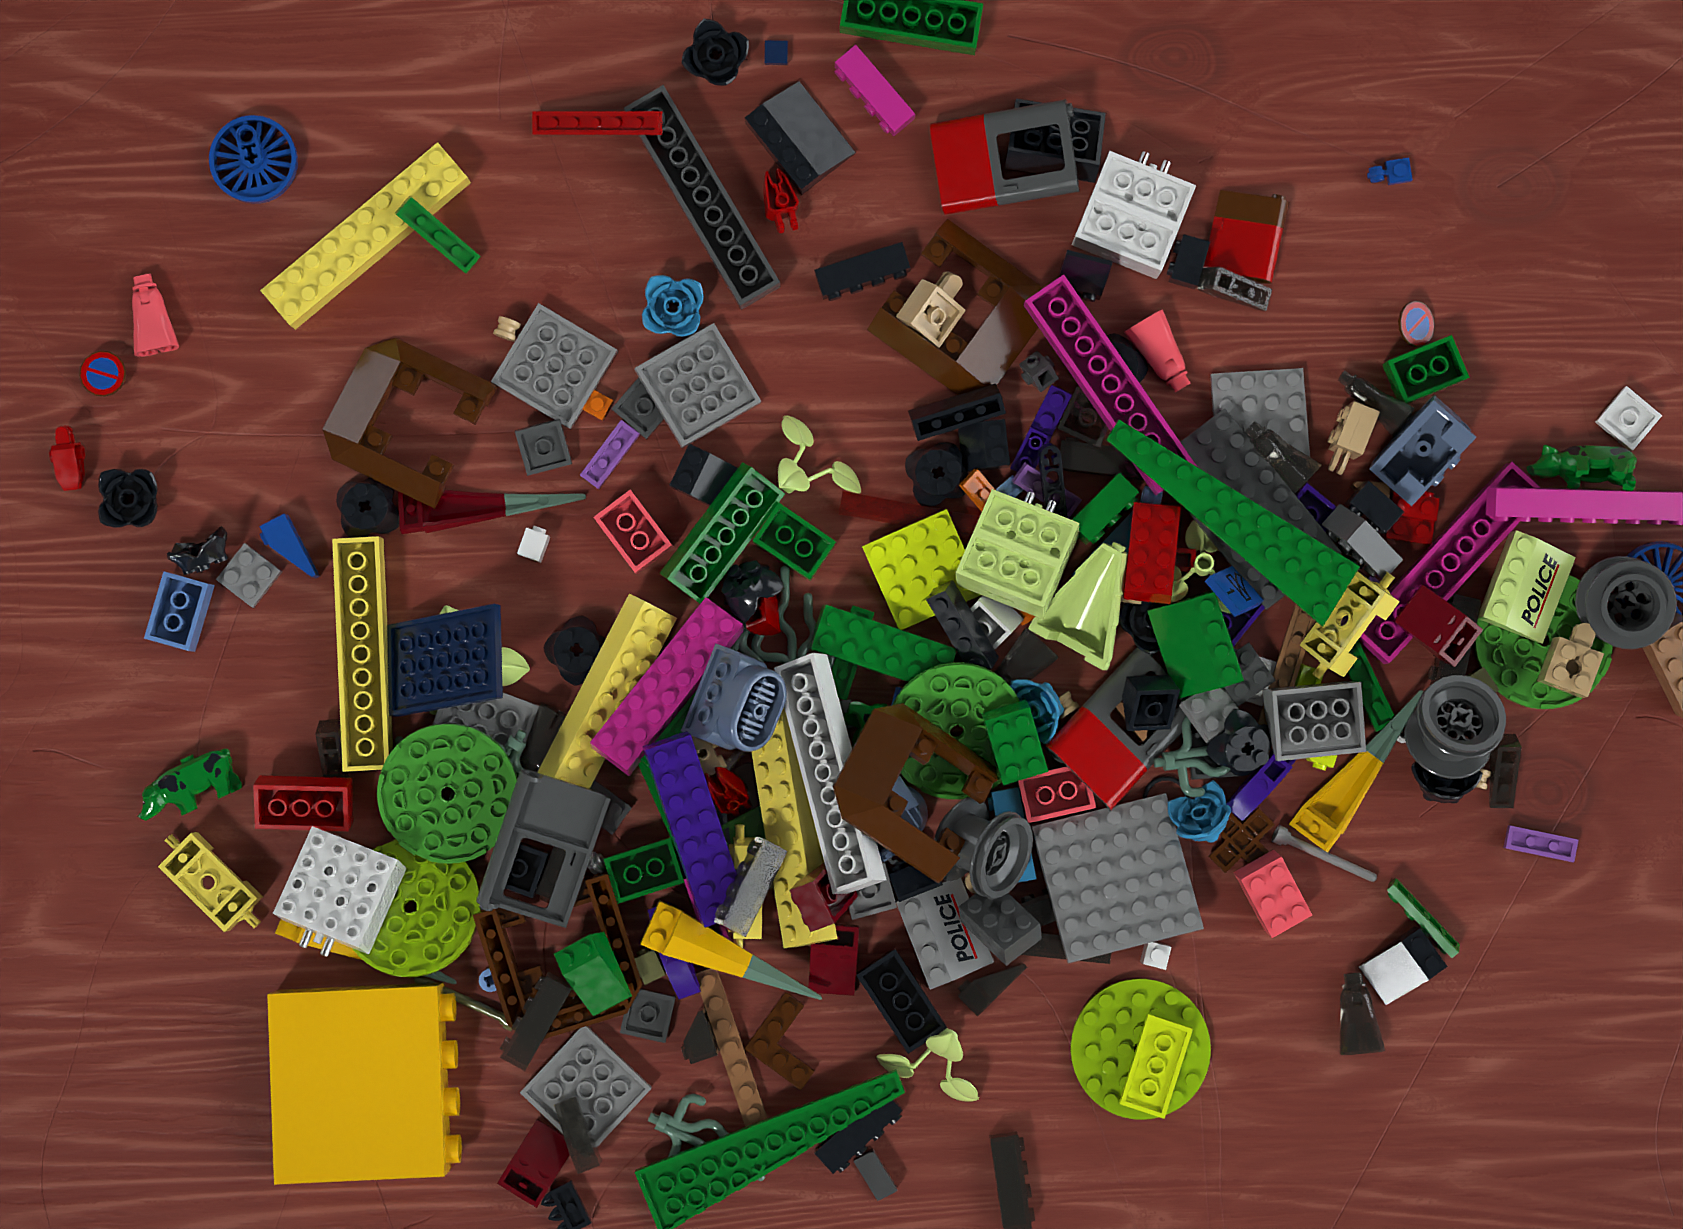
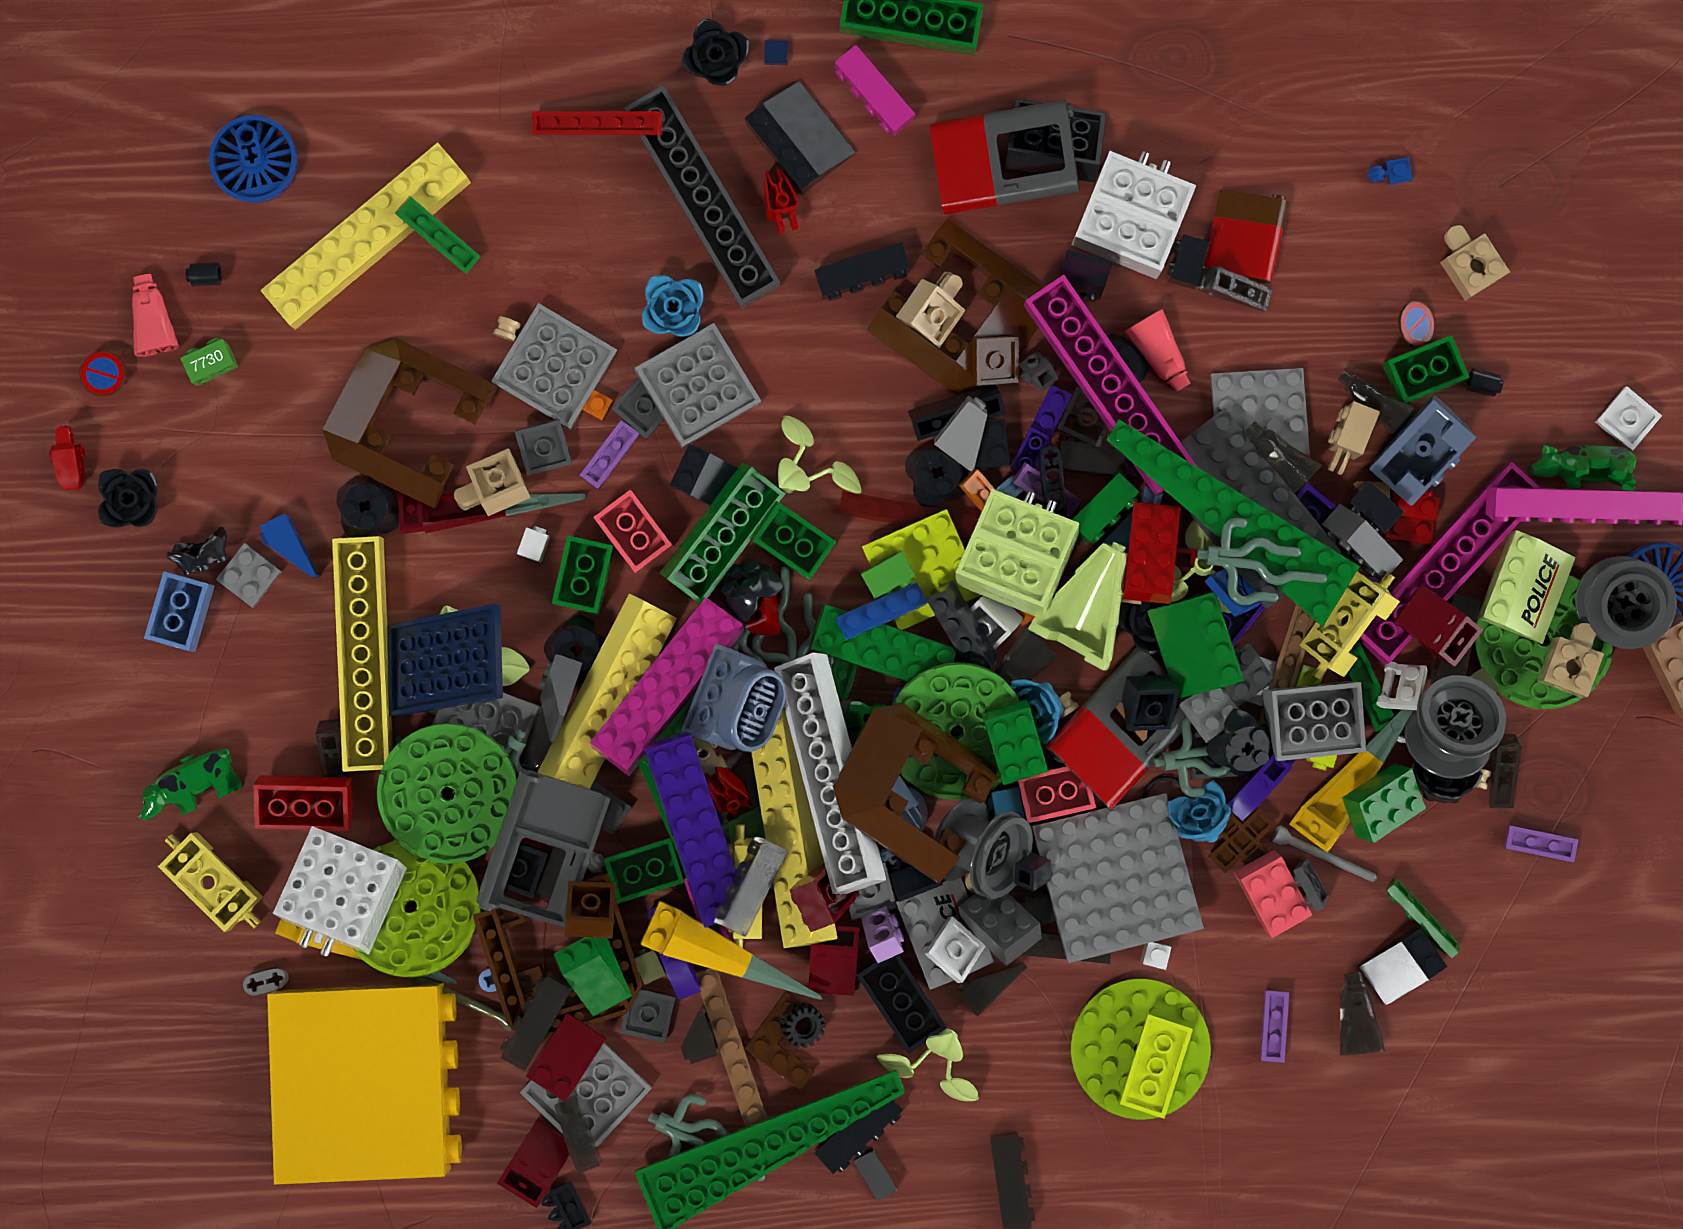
(204, 274): none -> black brick
(209, 361): none -> bright green brick
(266, 987): none -> light grey beam
(487, 476): none -> tan brick
(557, 691): none -> dark grey slope
(565, 1057): none -> dark red slope
(583, 575): none -> green brick
(590, 909): none -> reddish brown brick
(808, 1035): none -> black tyre
(881, 611): none -> blue plate
(882, 934): none -> lavender brick
(888, 575): none -> bright green brick
(955, 949): none -> white plate
(964, 432): none -> light grey slope
(995, 360): none -> plate
(1032, 871): none -> black brick
(1227, 558): none -> sand green plant
(1274, 1026): none -> medium lavender plate
(1305, 876): none -> dark grey plate
(1384, 803): none -> green brick
(1409, 688): none -> white plate
(1473, 263): none -> tan brick
(1484, 382): none -> black brick

